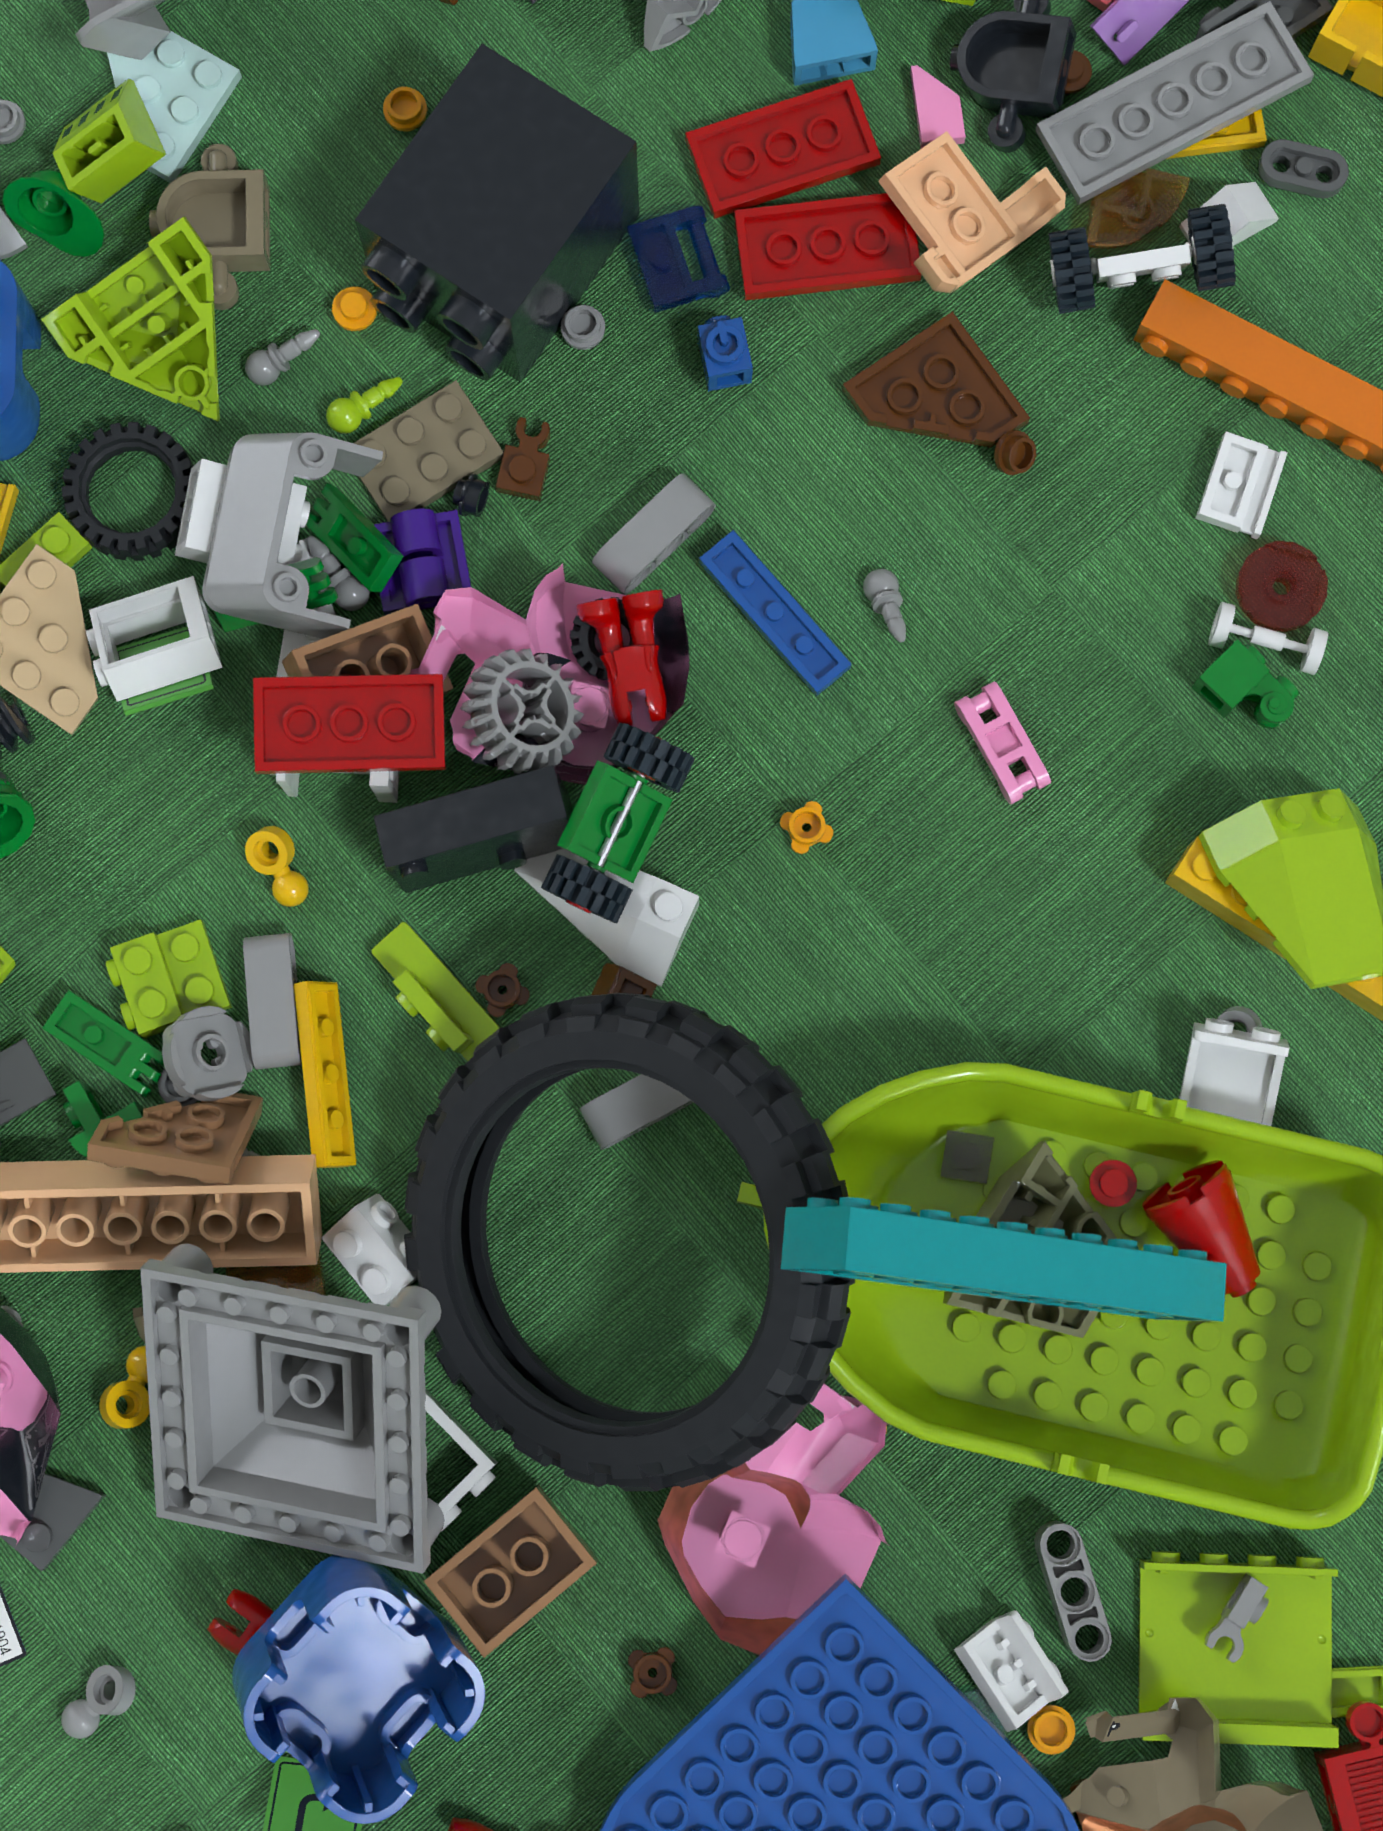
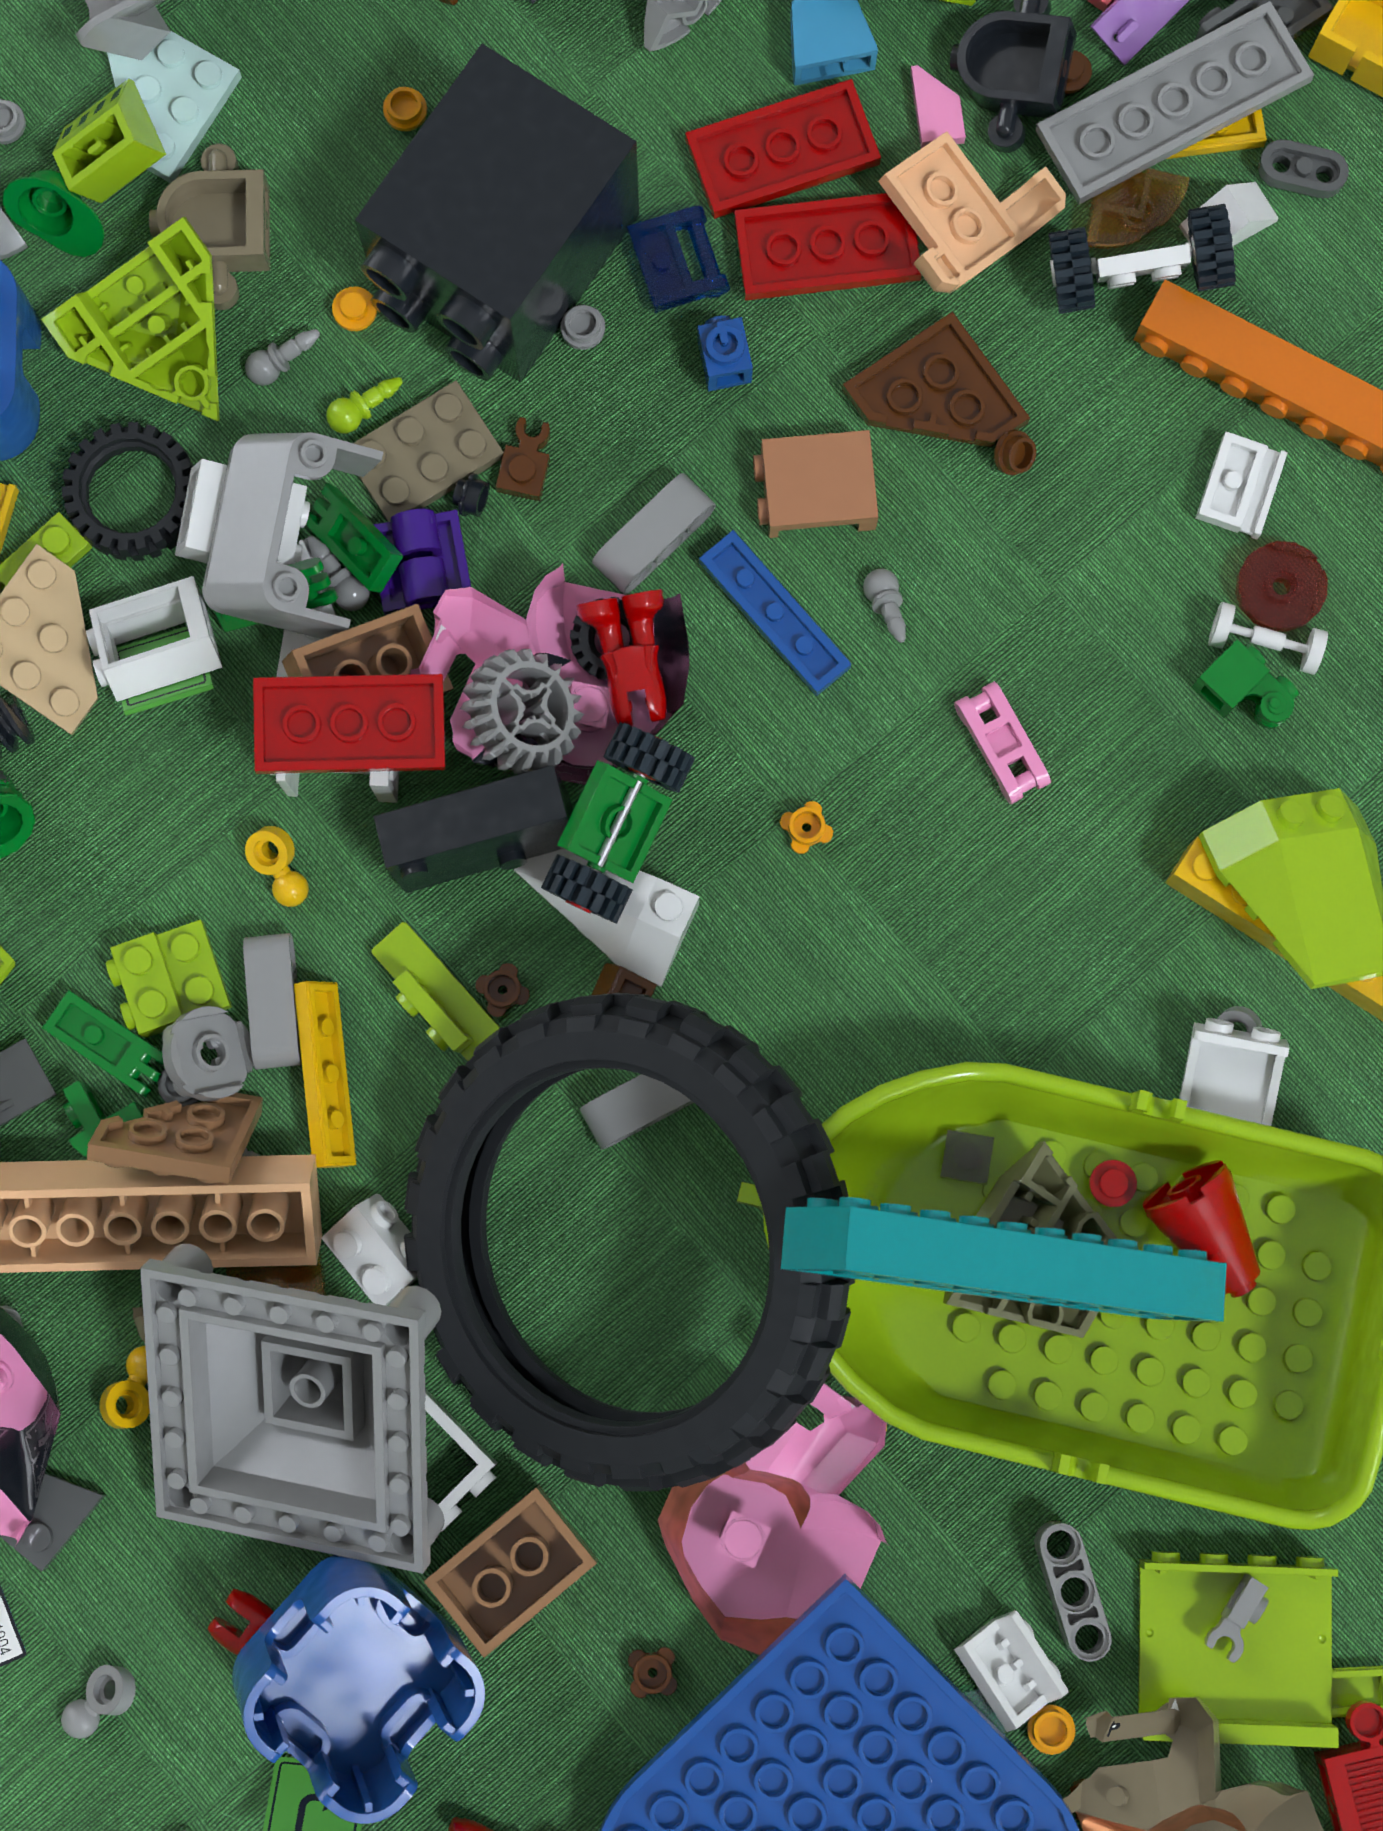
(816, 482): none -> nougat panel

